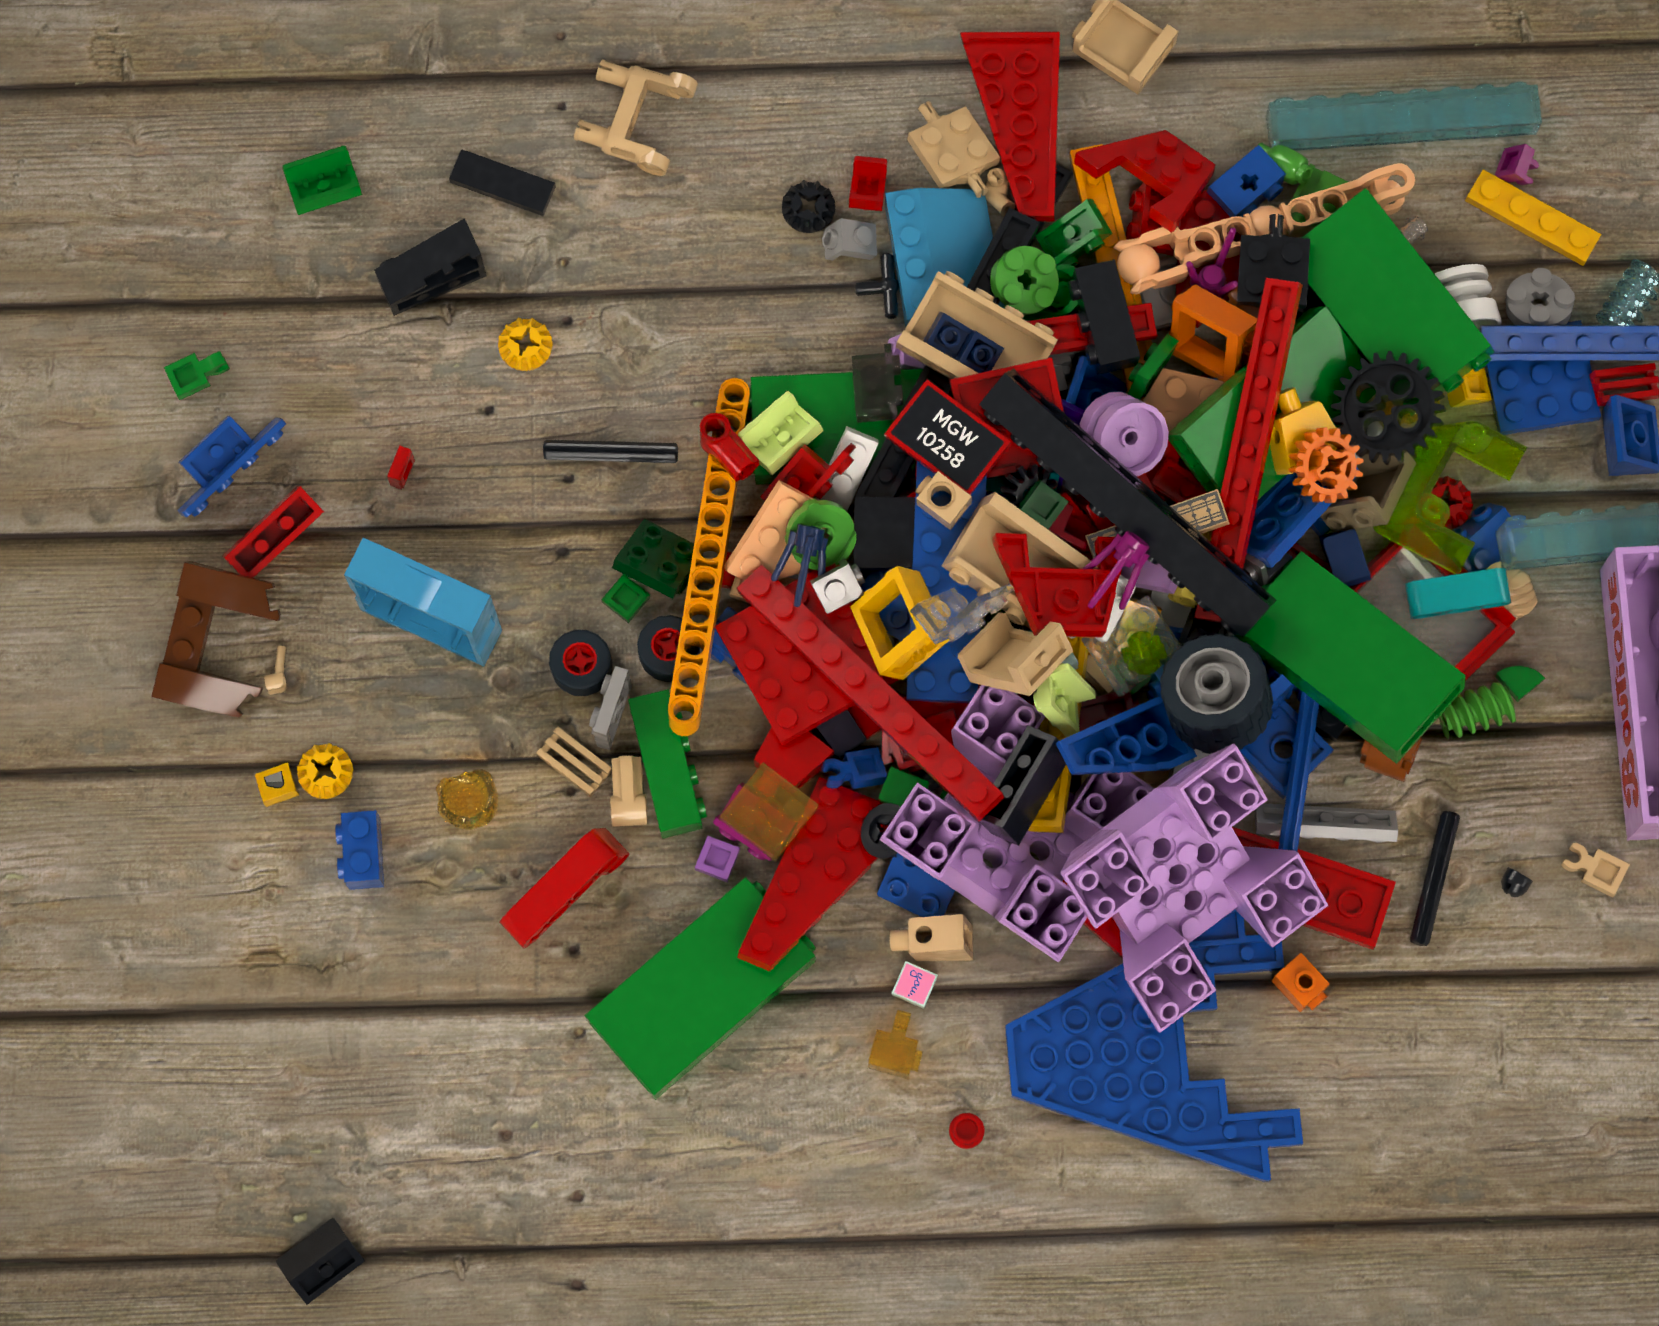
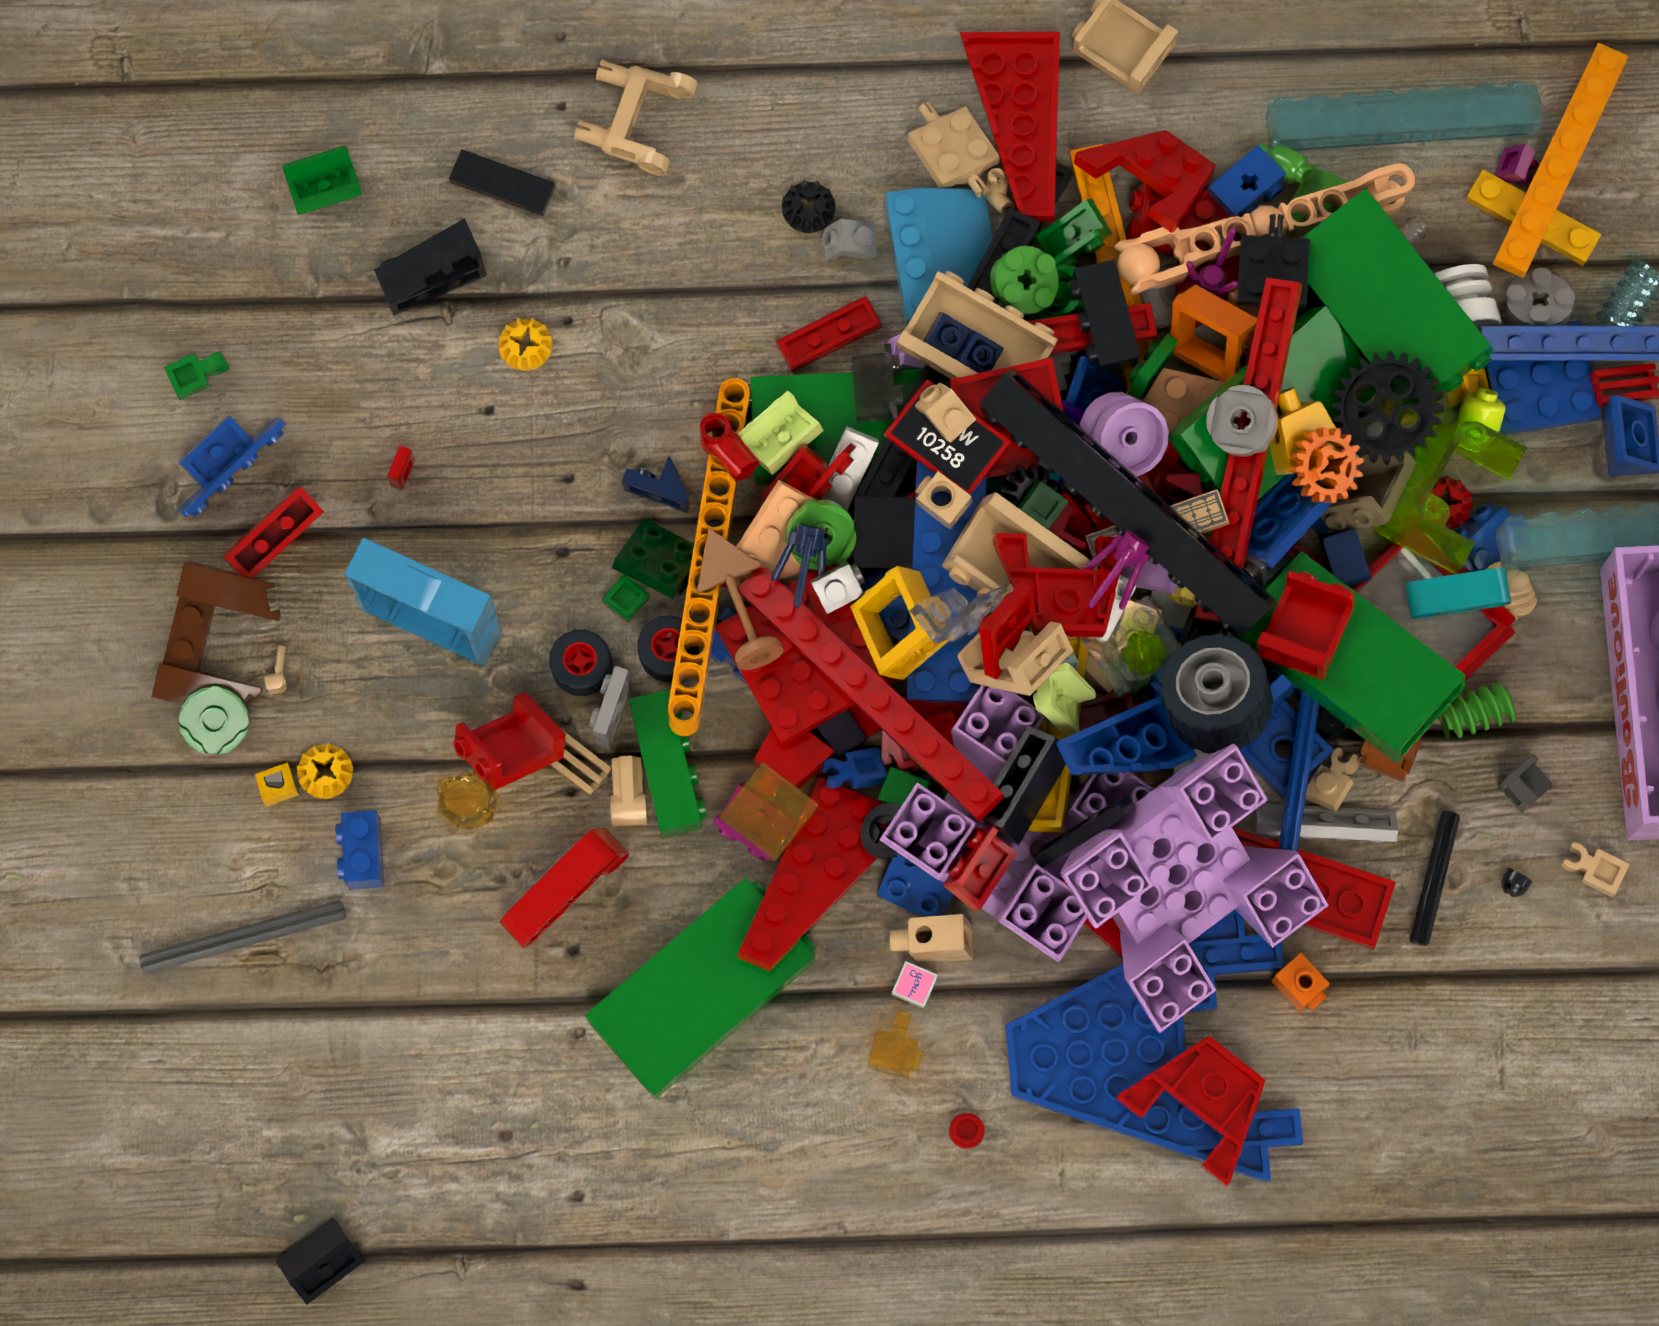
(213, 719): none -> tile
(242, 936): none -> dark grey axle
(511, 744): none -> red panel
(610, 451): black axle -> none
(666, 490): none -> dark blue slope
(717, 858): medium lavender plate -> none
(722, 564): none -> medium nougat piece
(829, 334): none -> red tile
(868, 183): red bracket -> none
(887, 286): black piece -> none
(945, 411): none -> tan bracket
(979, 868): none -> red bracket
(1005, 626): none -> red wing
(1084, 830): none -> black tile
(1182, 485): none -> dark red slope
(1214, 1089): none -> red wing
(1253, 437): none -> light grey plate
(1307, 624): none -> red panel
(1332, 784): none -> tan plate
(1482, 407): none -> neon yellow head
(1519, 680): green tile -> none
(1525, 784): none -> dark grey panel
(1560, 160): none -> light orange plate

